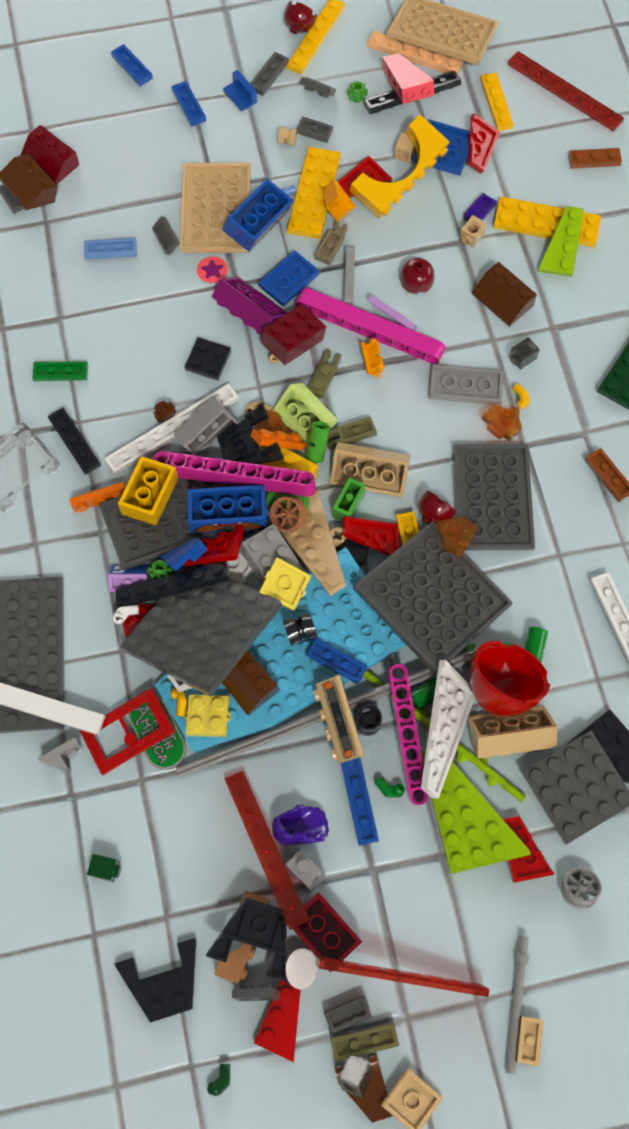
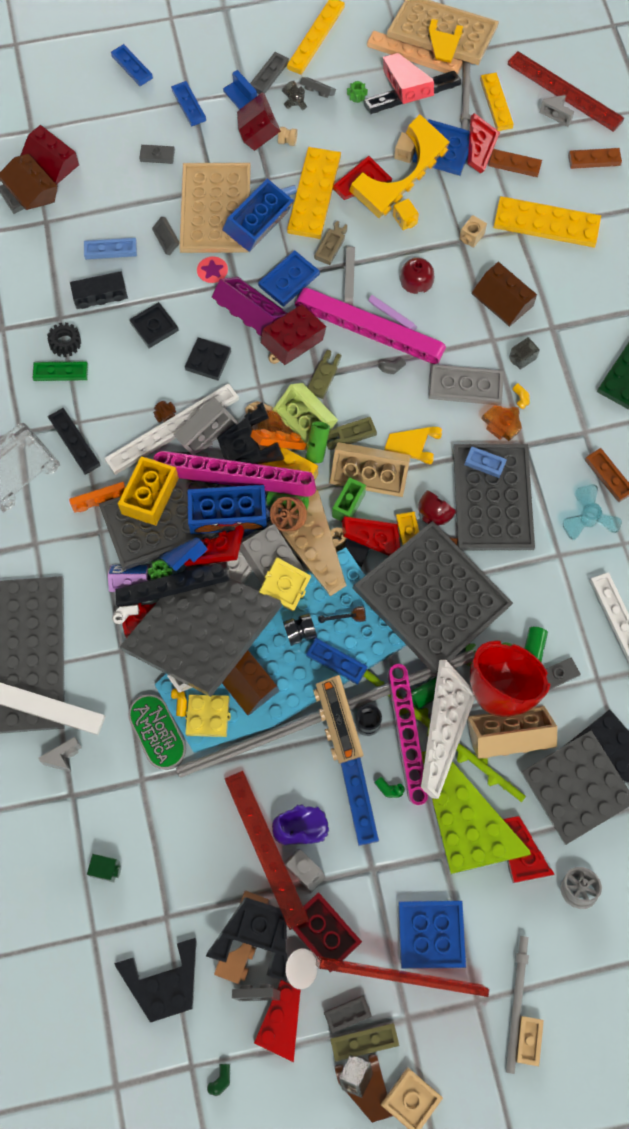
(66, 348): none -> black tyre
(98, 290): none -> black brick
(135, 748): red door -> none
(154, 325): none -> black plate
(157, 154): none -> dark grey plate
(257, 122): none -> dark red slope
(295, 95): none -> clear smoke piece
(299, 17): dark red cylinder -> none
(315, 129): dark grey plate -> none
(337, 201): light orange slope -> none
(358, 614): none -> hinge
(373, 363): light orange hinge -> none
(390, 367): none -> dark grey arm
(405, 214): none -> yellow brick
(413, 443): none -> yellow flag
(431, 934): none -> blue plate
(444, 44): none -> yellow flag
(456, 534): clear orange plate -> none
(465, 116): none -> light grey bar
(481, 207): dark purple tile -> none
(485, 462): none -> medium blue plate
(515, 163): none -> dark orange plate
(555, 109): none -> light grey slope
(562, 673): none -> dark grey plate
(563, 247): lime wing -> none
(587, 496): none -> clear light blue piece

